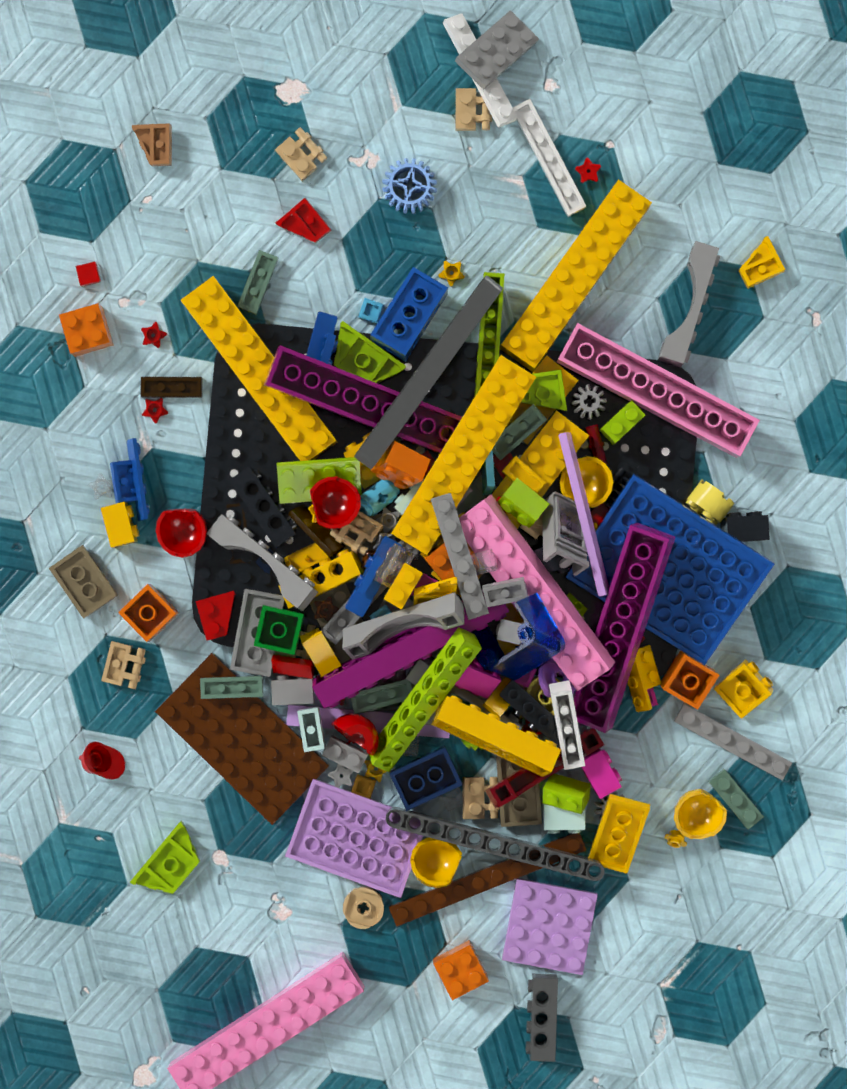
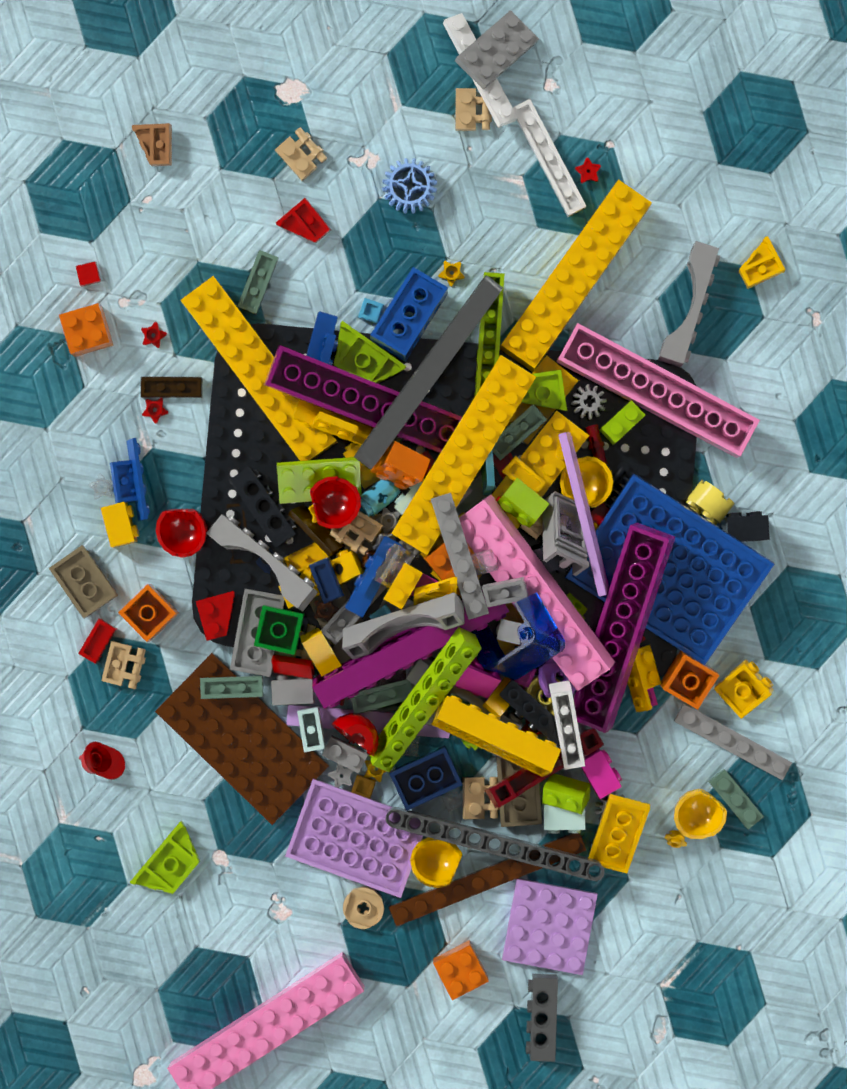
(97, 641): none -> red tile
(326, 580): none -> dark blue tile
(331, 422): none -> yellow bracket

